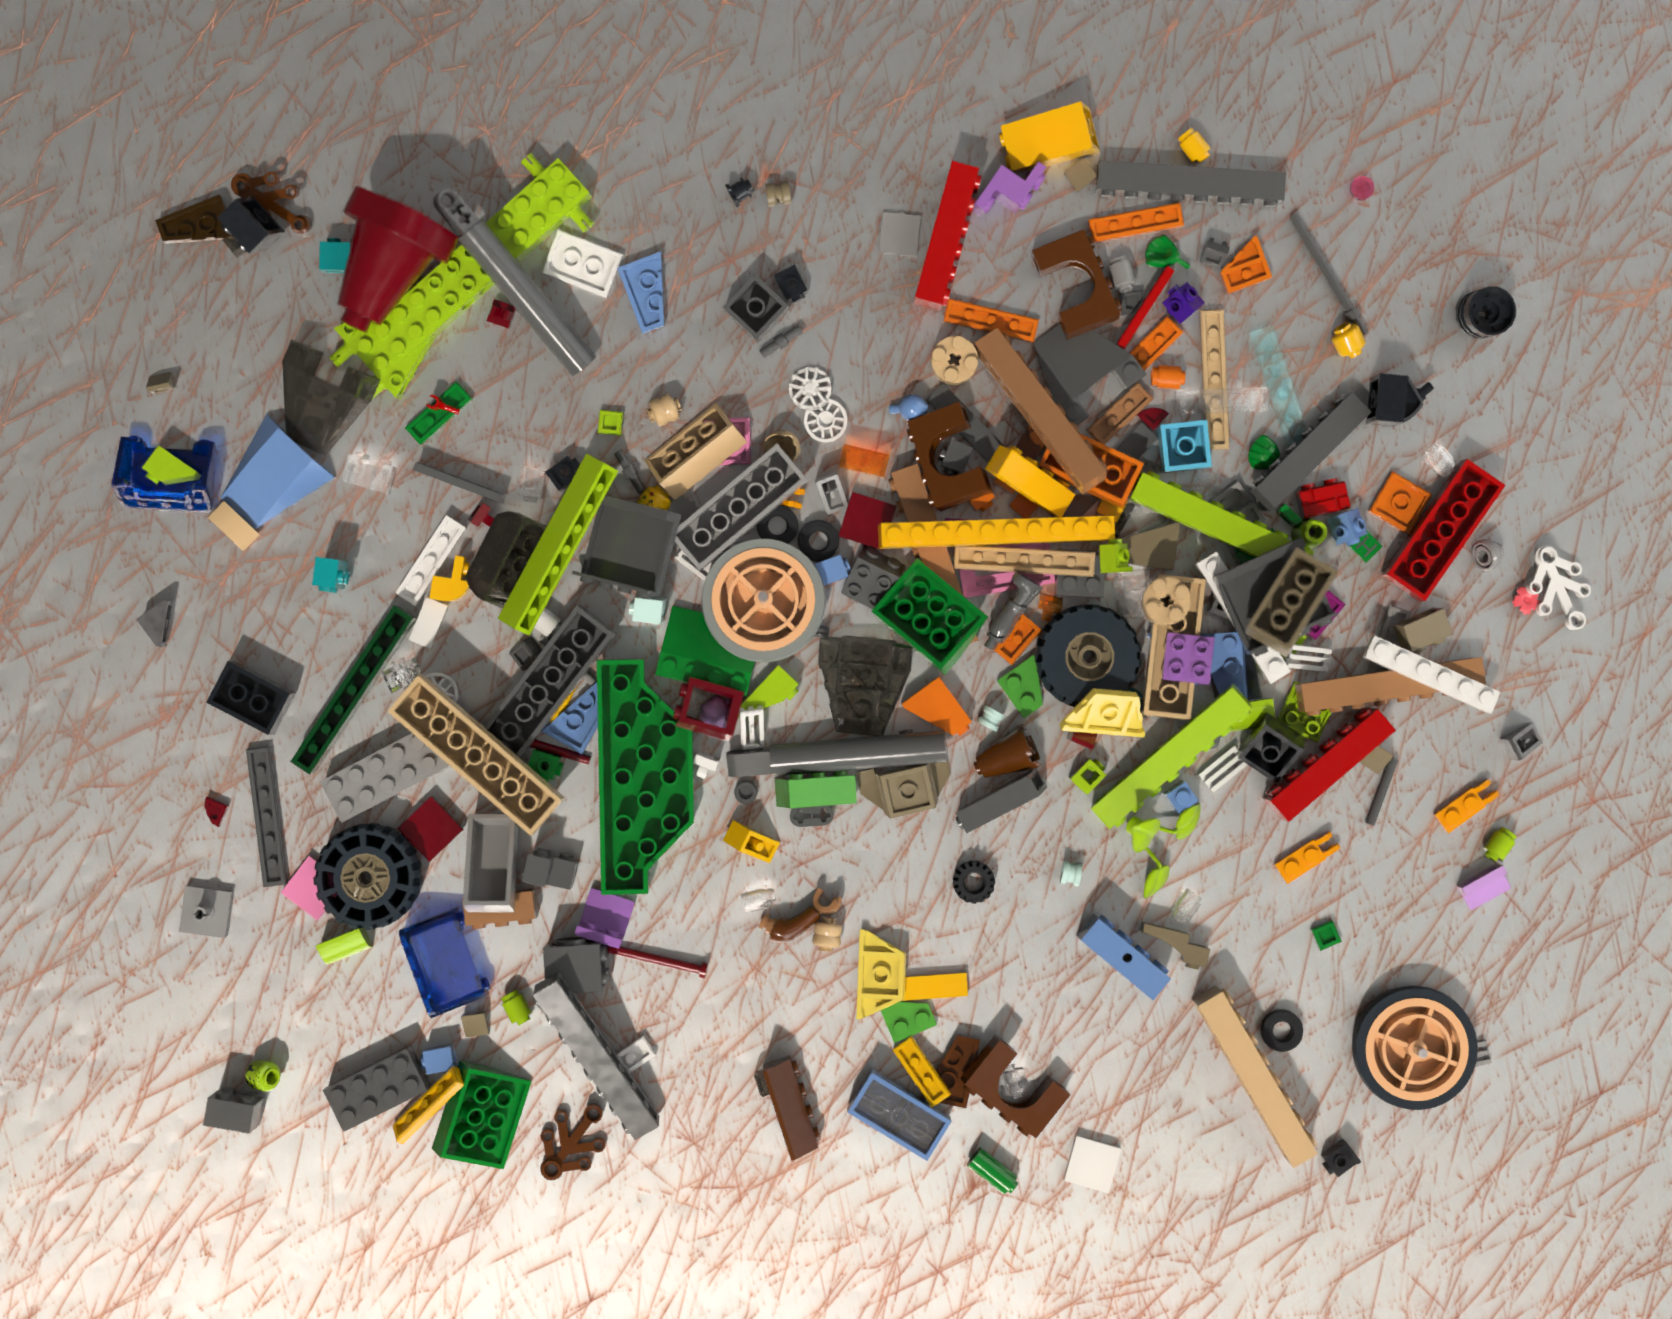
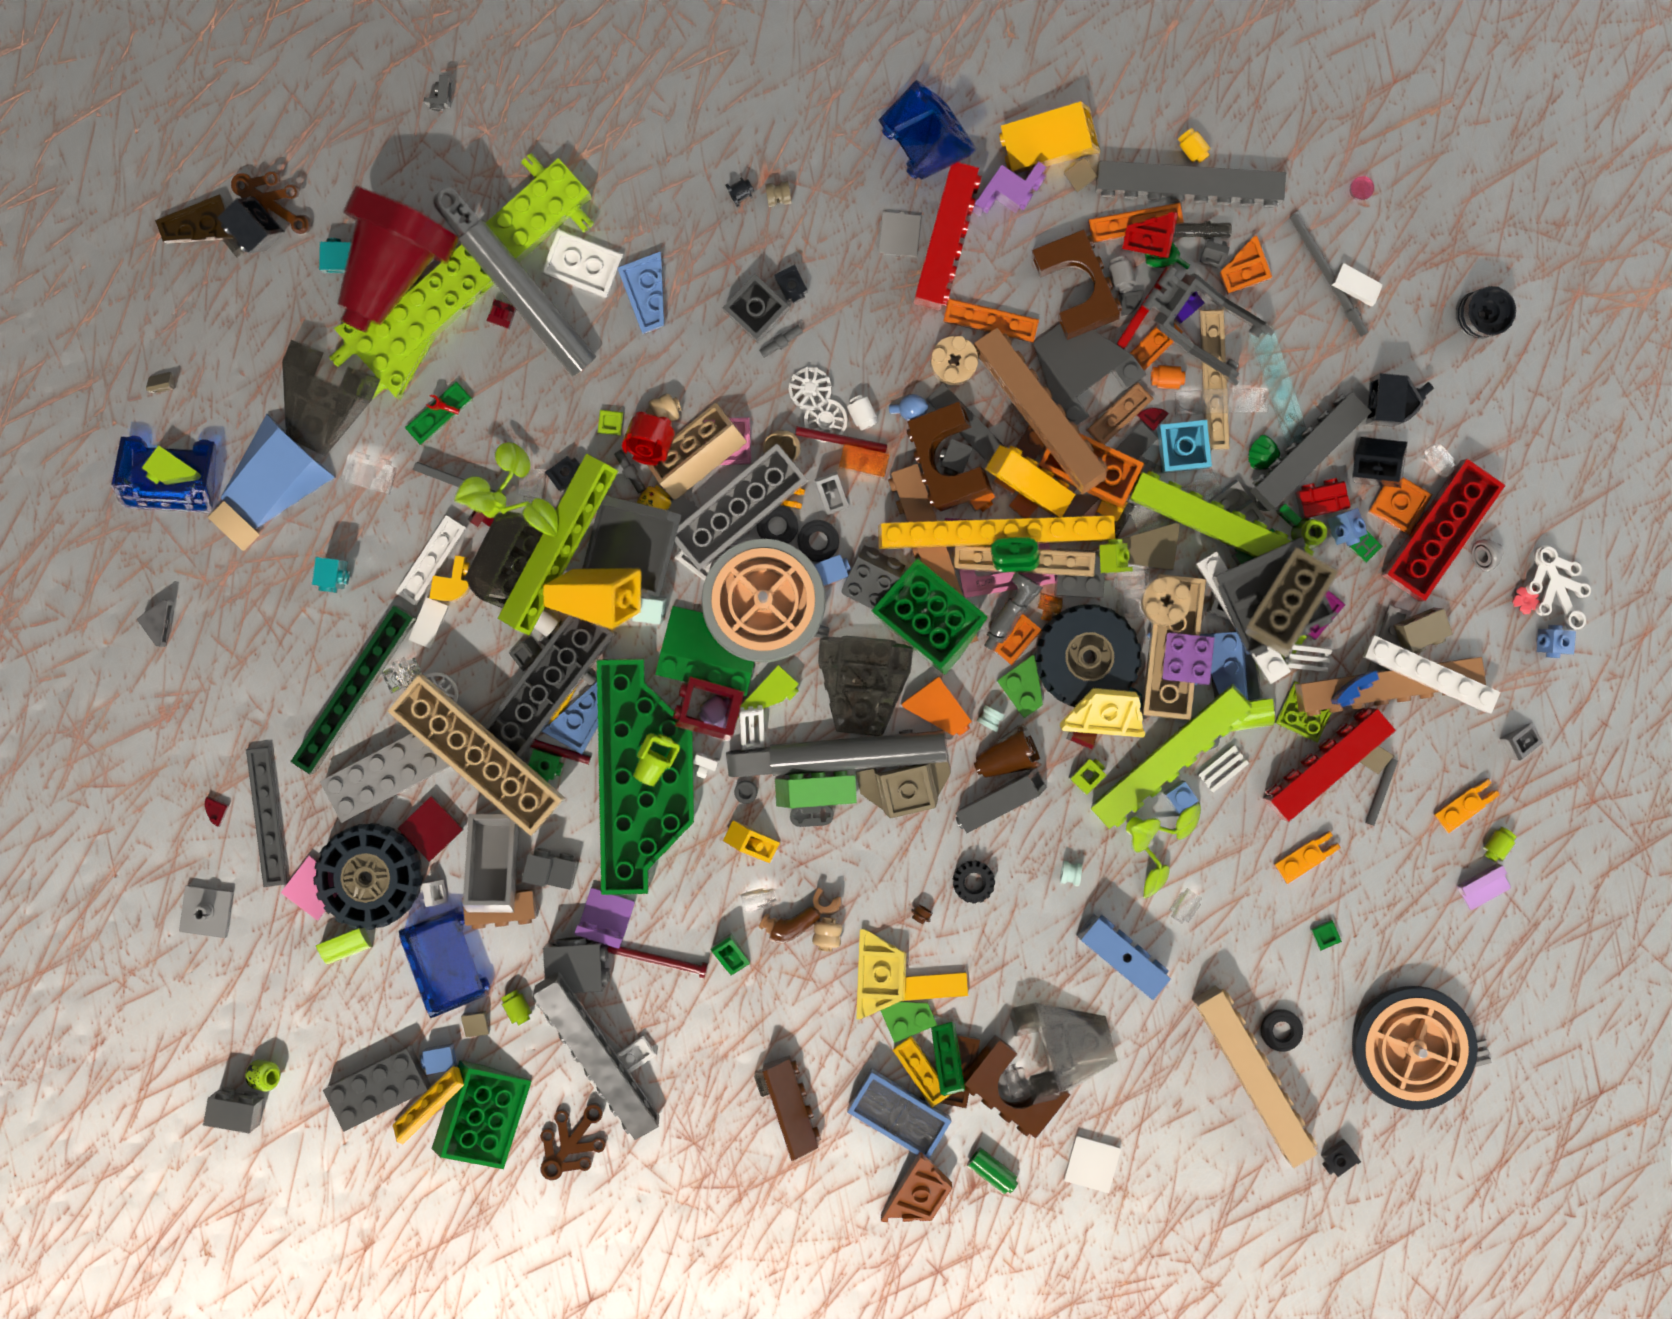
(250, 697): black brick -> none
(434, 893): none -> white tile
(443, 90): none -> dark grey bracket
(477, 495): none -> lime plant
(596, 595): none -> yellow slope
(648, 438): none -> red brick
(652, 764): none -> lime piece
(730, 954): none -> green slope
(840, 439): none -> dark red bar
(862, 412): none -> white brick
(863, 518): dark red tile -> none
(919, 1193): none -> dark orange wing
(921, 914): none -> reddish brown plate
(926, 131): none -> clear blue windscreen
(947, 1058): none -> green tile
(1015, 554): none -> green brick
(1074, 1045): none -> clear smoke wedge
(1152, 235): none -> red wing
(1174, 296): none -> dark grey piece
(1192, 954): dark tan slope -> none
(1203, 230): none -> clear smoke pin
(1248, 601): none -> dark grey tile
(1271, 747): brick -> none
(1346, 694): none -> blue slope
(1348, 340): yellow head -> none
(1357, 284): none -> white tile
(1380, 462): none -> black slope
(1550, 641): none -> medium blue brick

